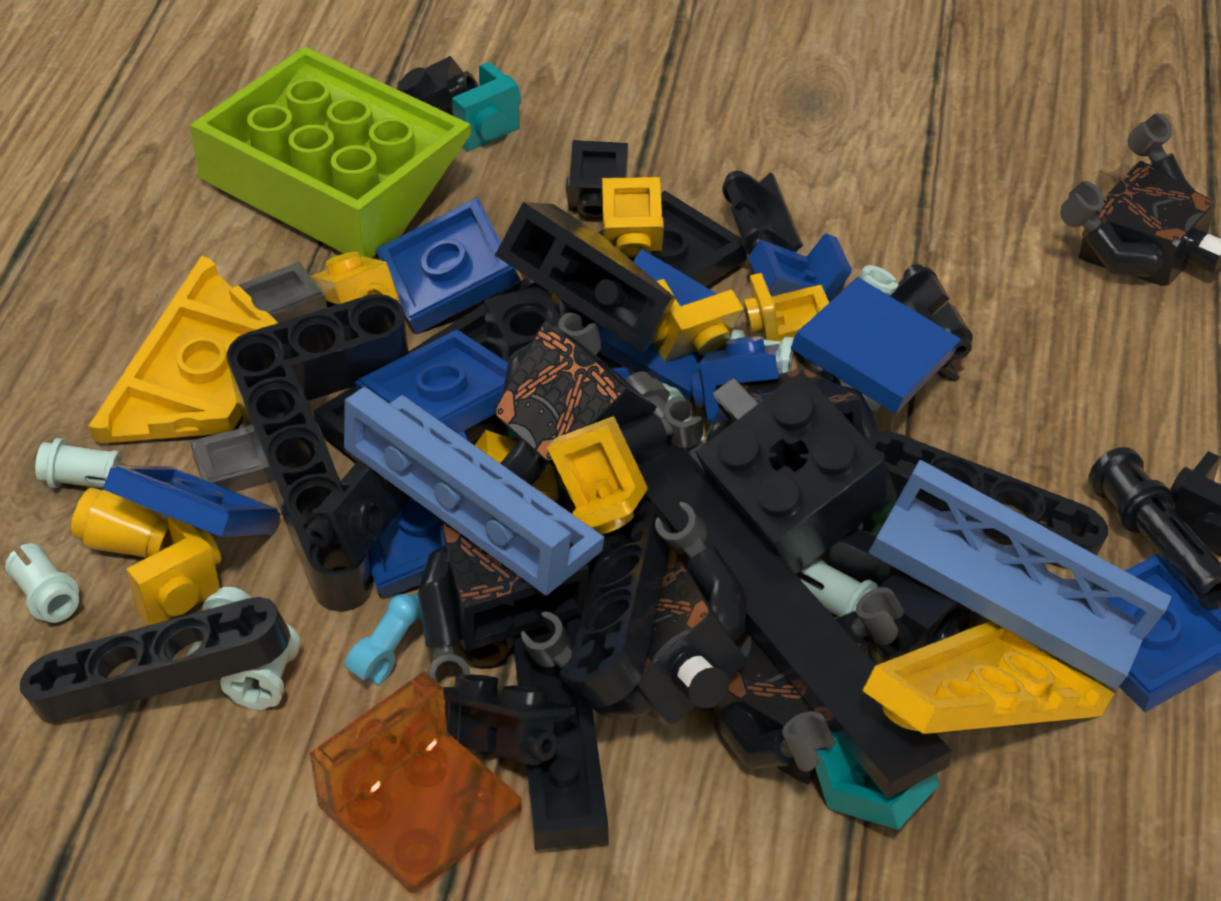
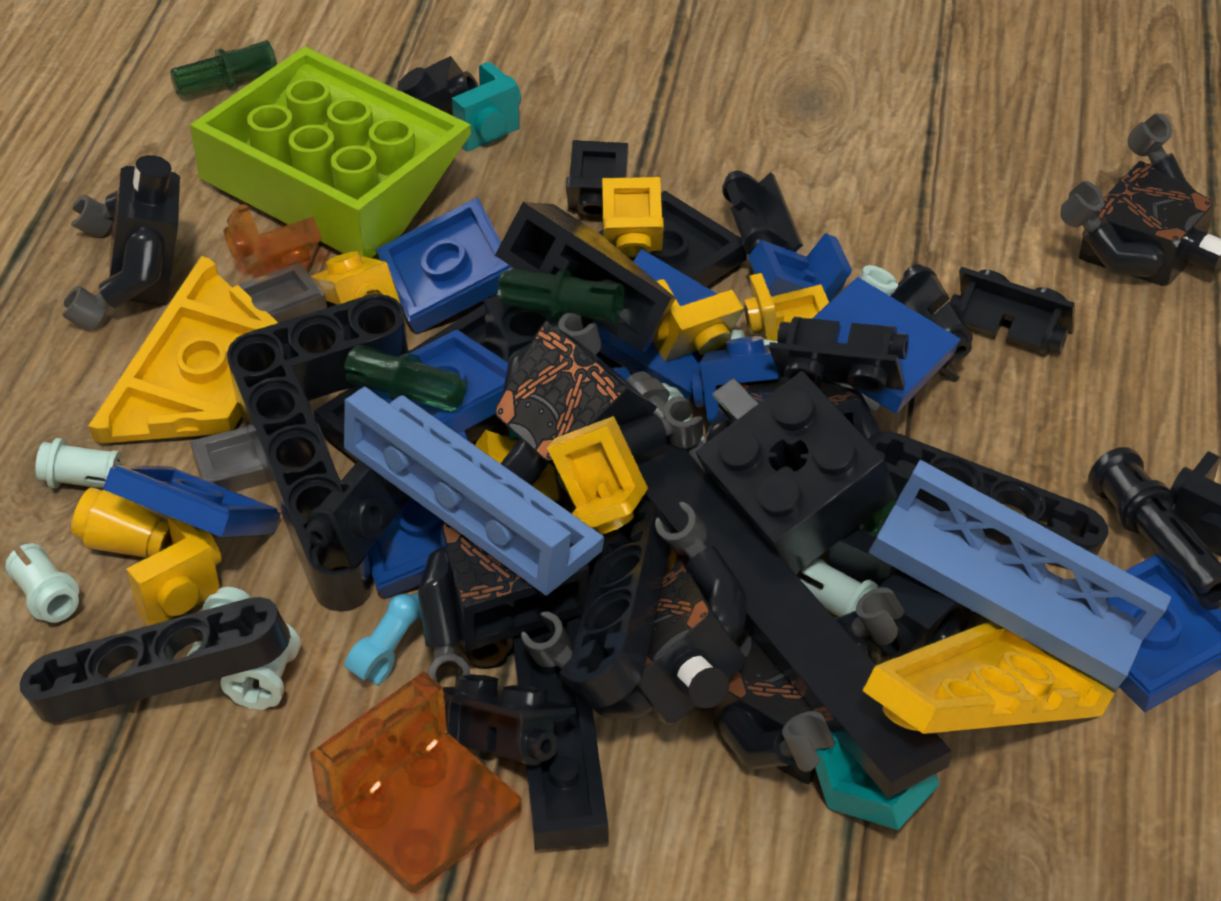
(141, 240): none -> black torso
(224, 68): none -> clear green axle
(278, 247): none -> clear orange bracket
(405, 377): none -> clear green axle
(561, 294): none -> clear green axle
(864, 363): none -> black hinge
(1038, 315): none -> black hinge

